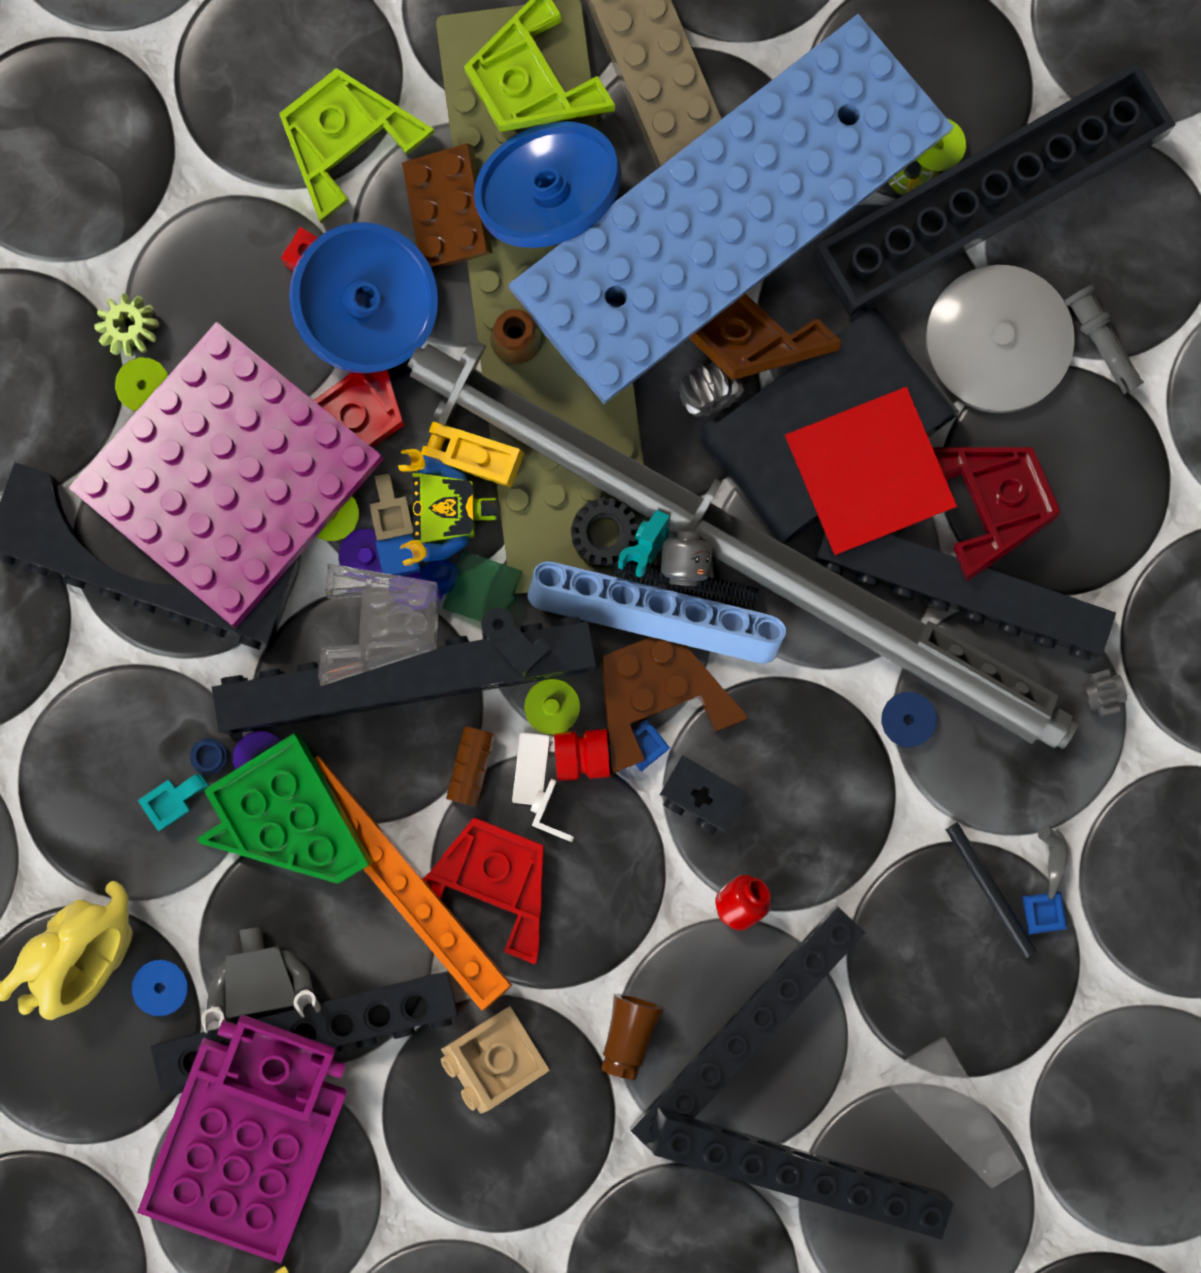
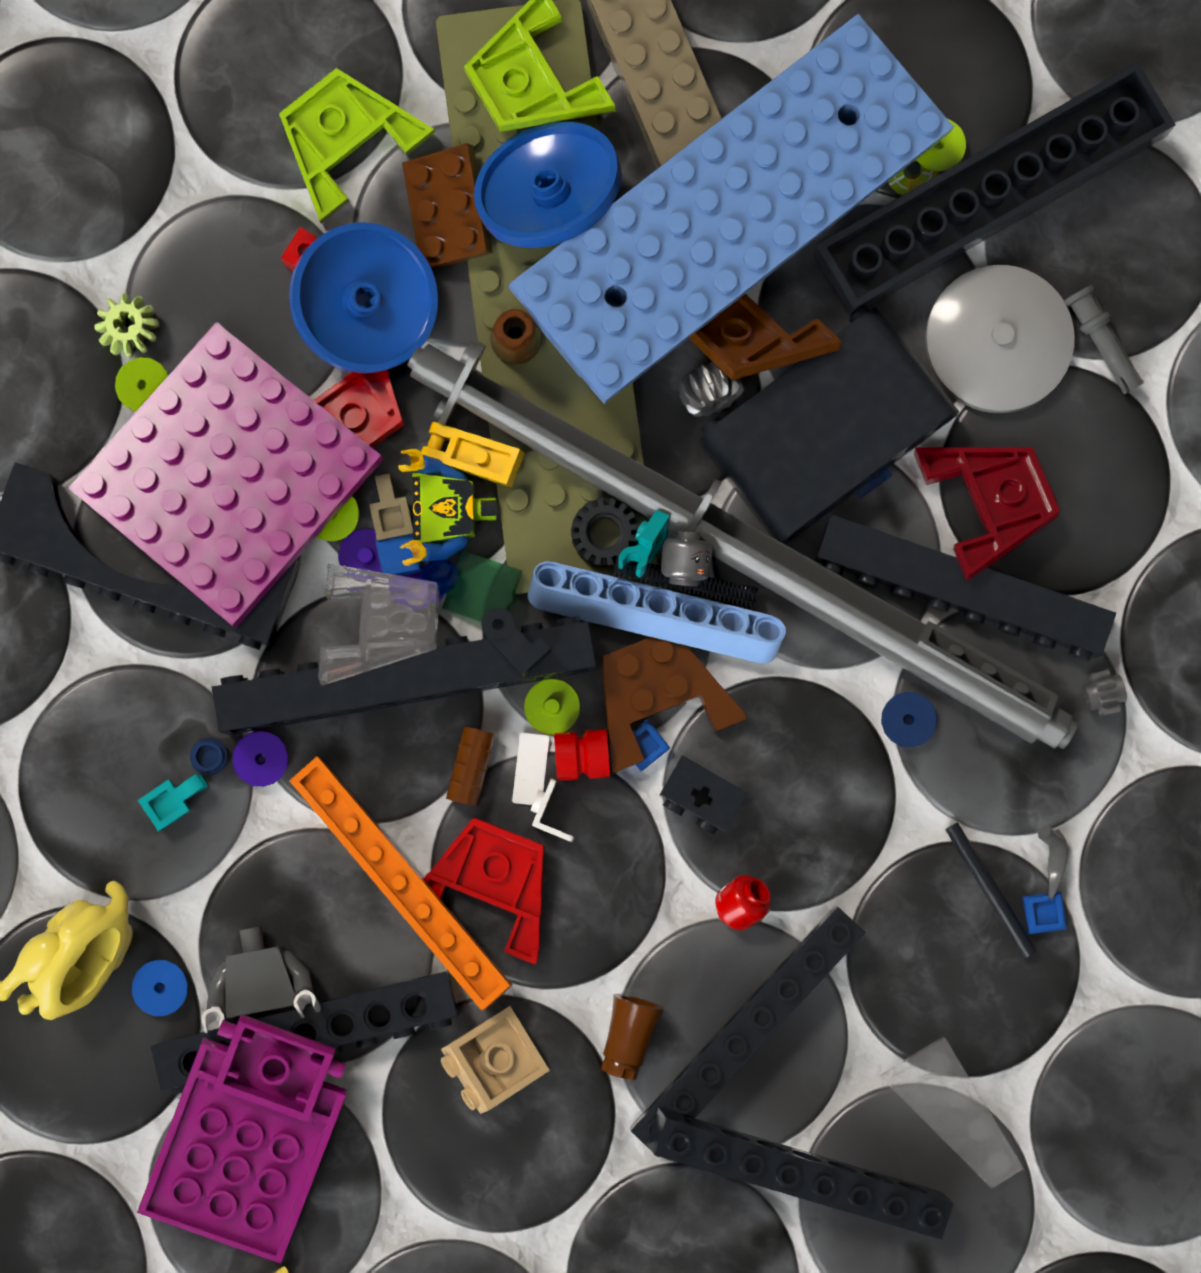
(285, 815): green wing -> none
(870, 470): red sticker -> none

